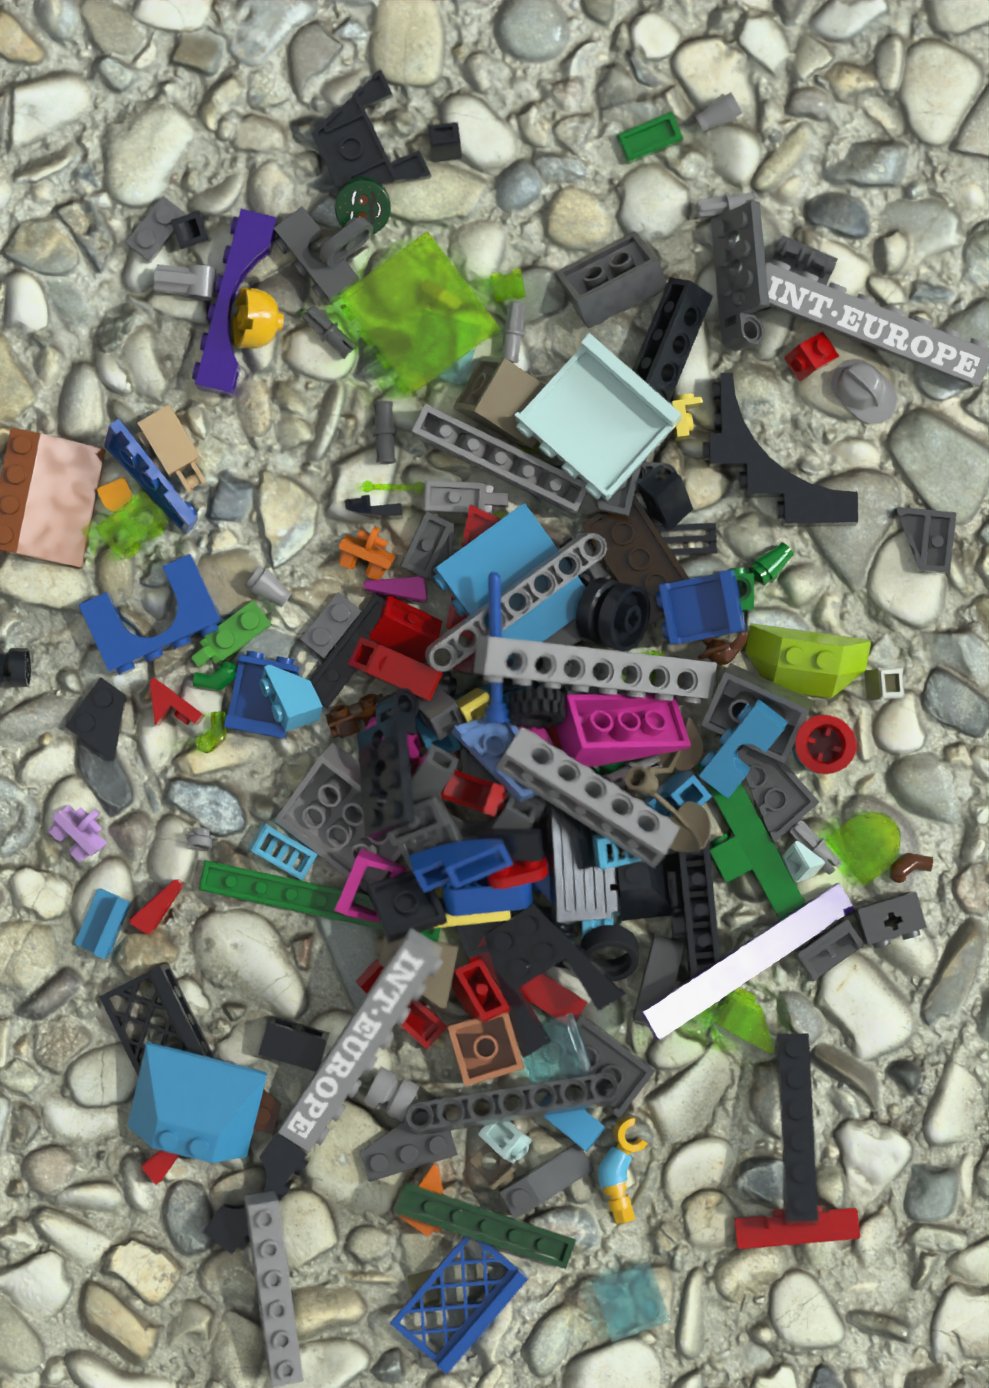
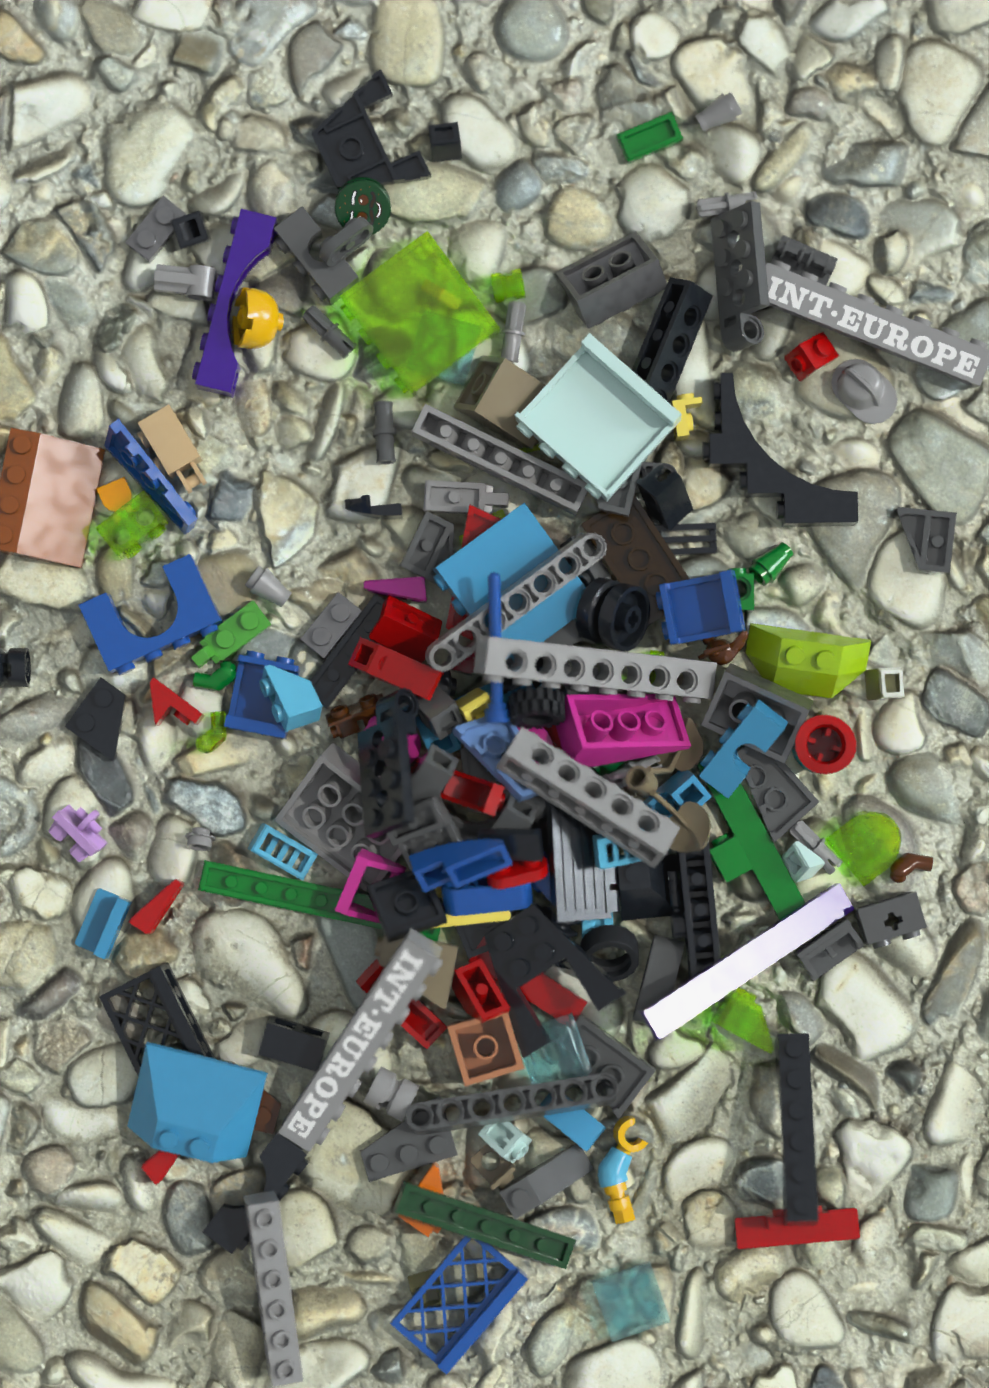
(378, 559): orange hips -> none
(418, 487): clear neon green hinge -> none

